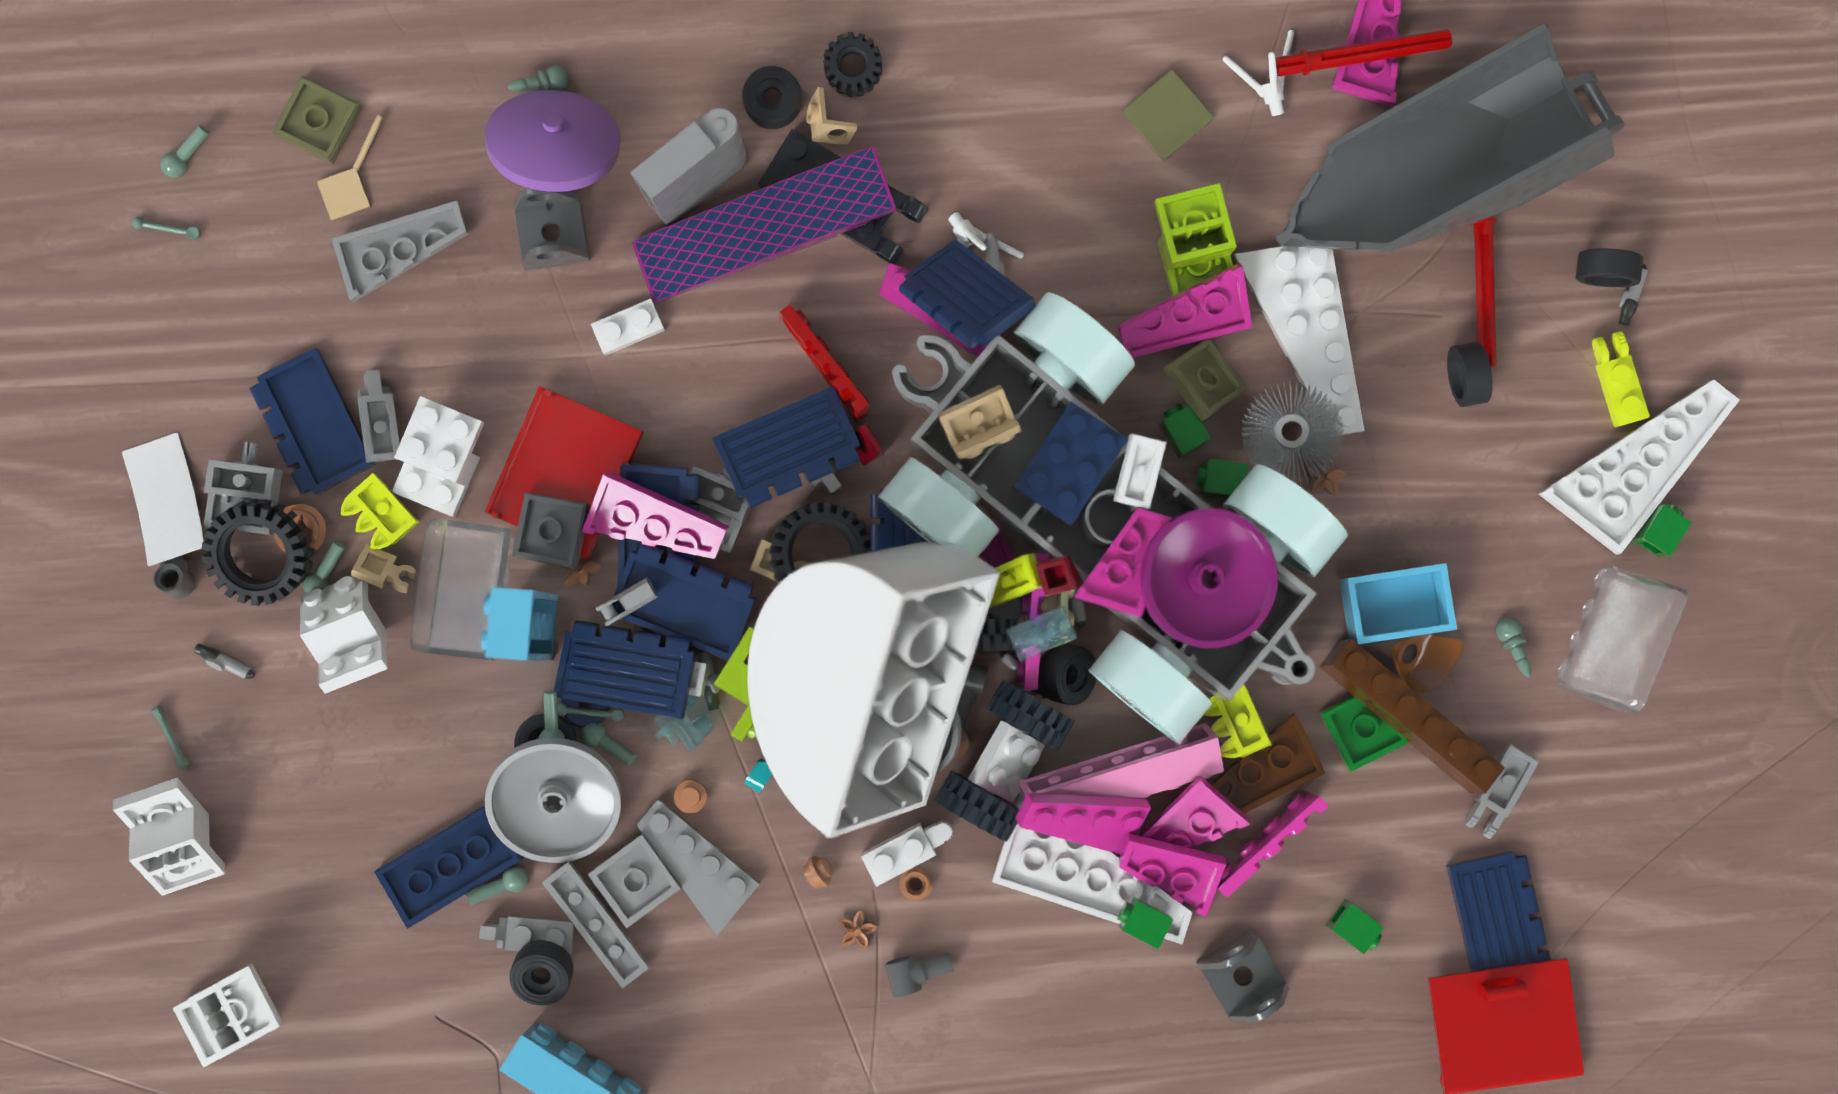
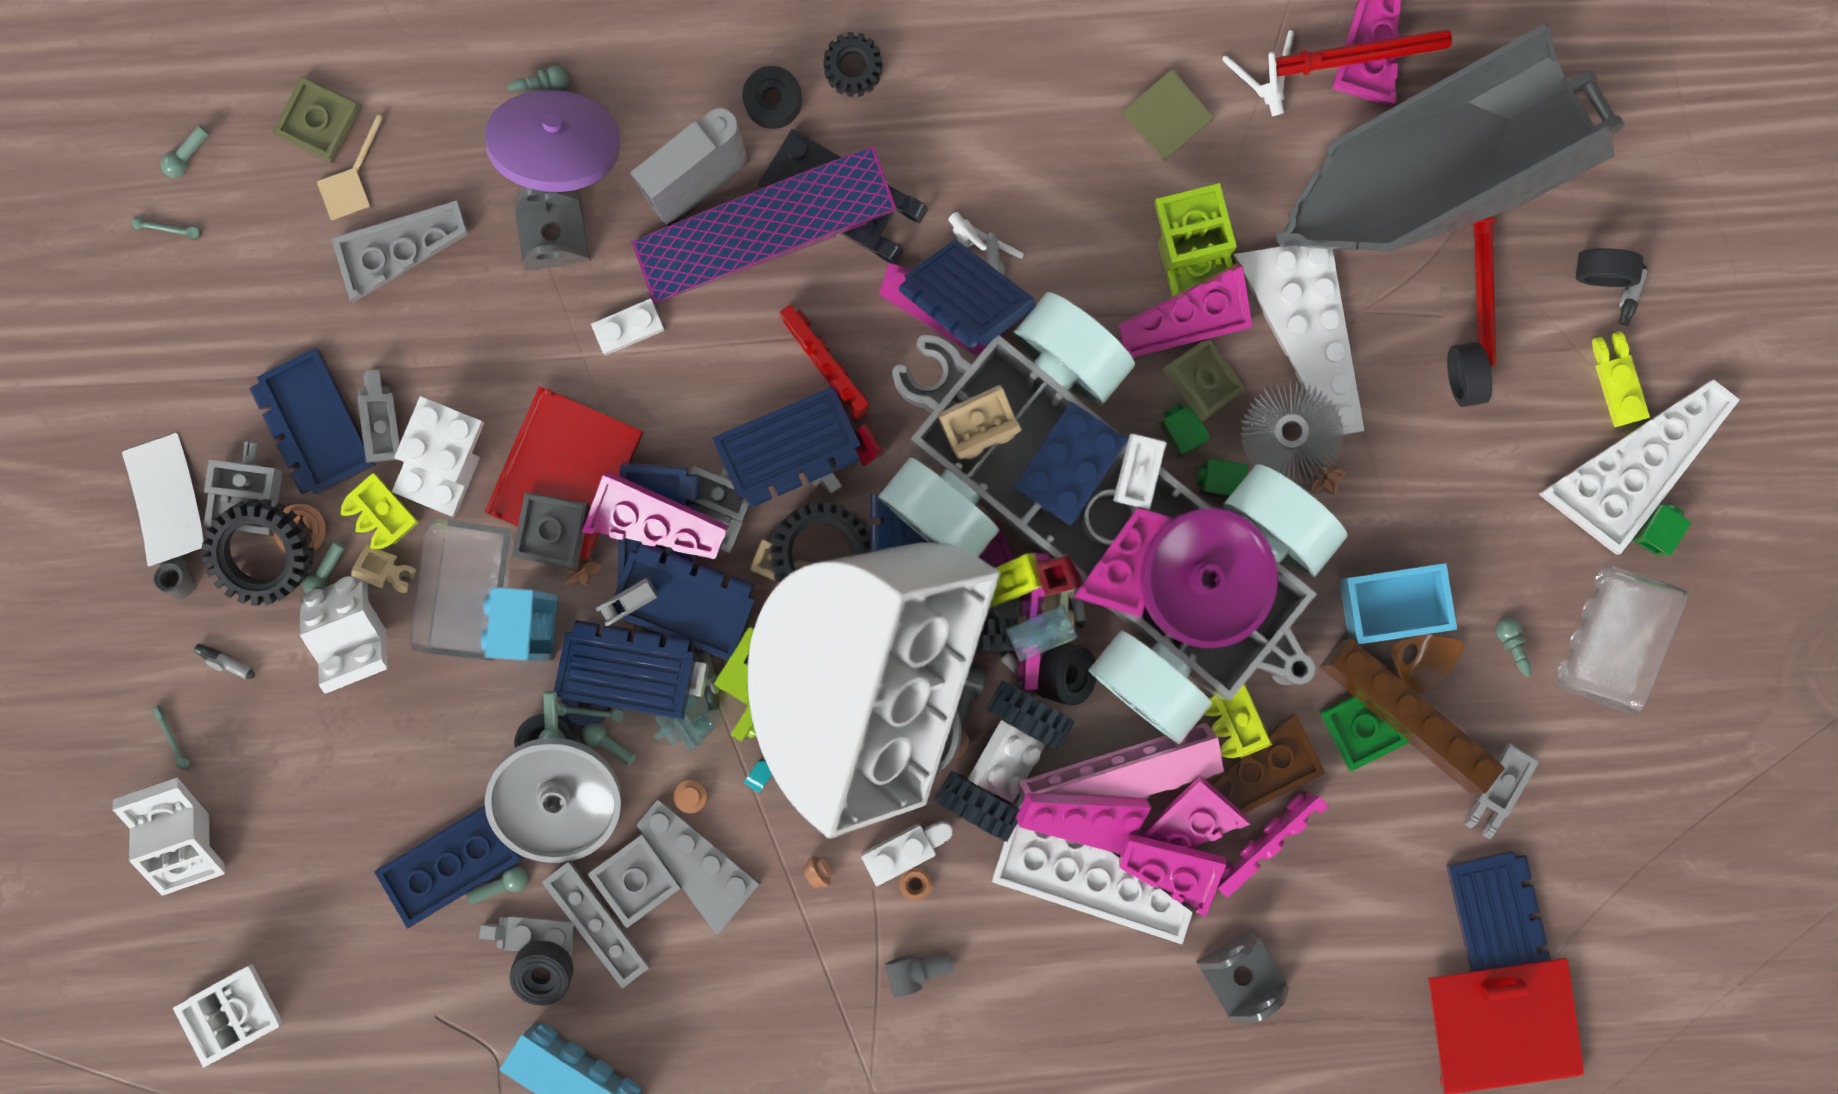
(821, 126): tan bracket -> none
(856, 930): nougat plant -> none
(1144, 922): green brick -> none
(1355, 927): green brick -> none

